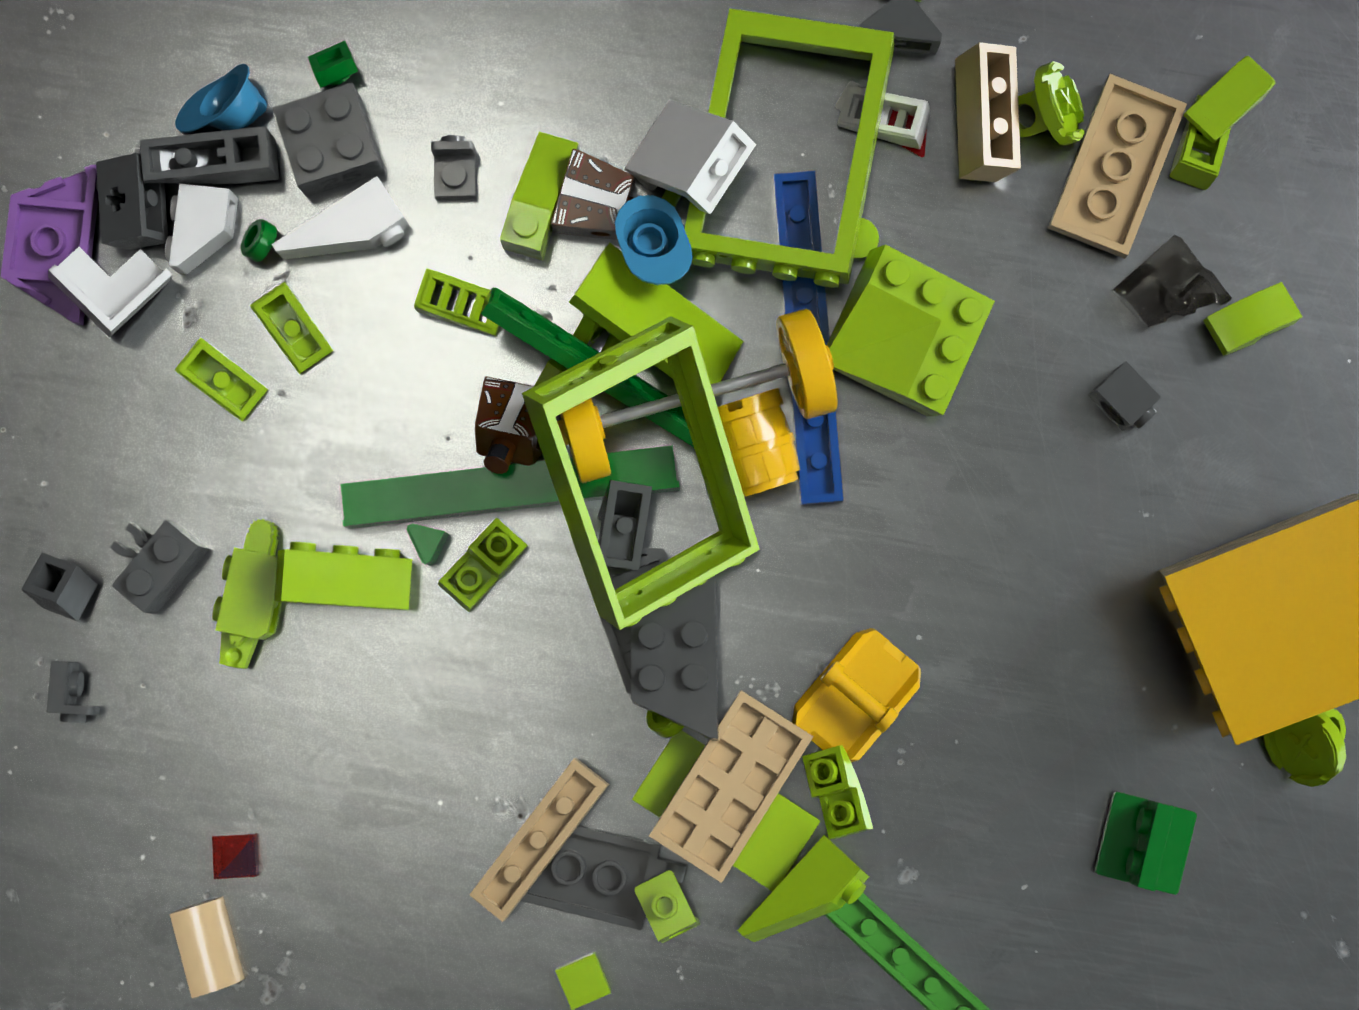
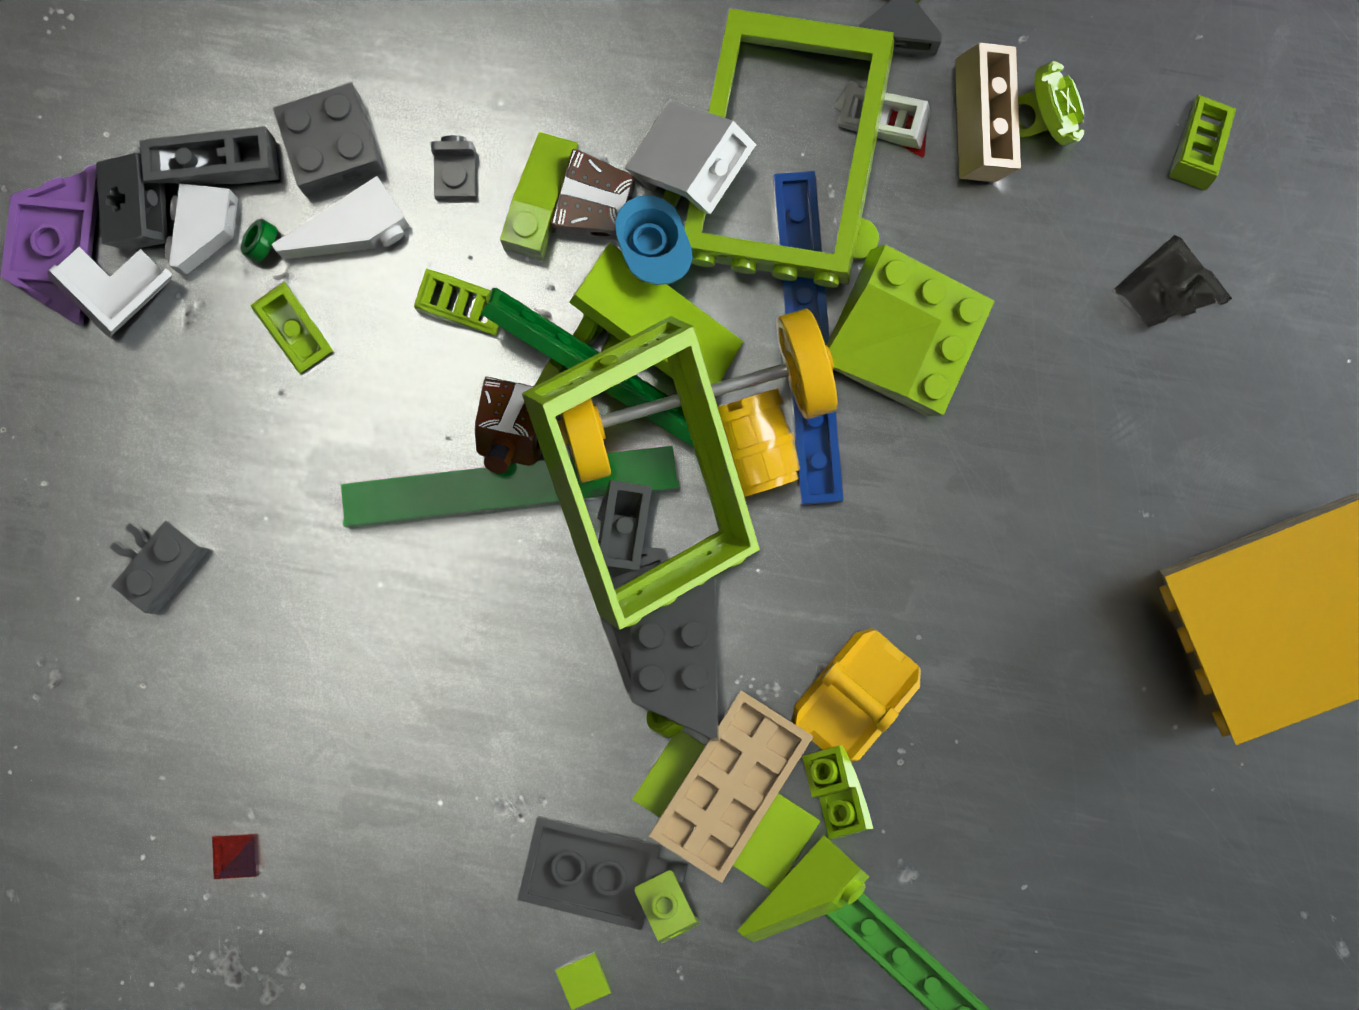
(59, 586): dark grey brick -> none
(64, 686): dark grey bracket -> none
(207, 947): tan brick -> none
(221, 379): lime slope -> none
(224, 104): dark azure piece -> none
(248, 603): lime hinge -> none
(333, 64): green plate -> none
(343, 577): lime brick -> none
(427, 542): green slope -> none
(482, 564): lime slope -> none
(539, 839): tan plate -> none
(1117, 166): tan plate -> none
(1126, 397): dark grey brick -> none
(1145, 843): green bracket -> none
(1230, 99): lime slope -> none
(1252, 318): lime slope -> none
(1310, 748): lime tile -> none

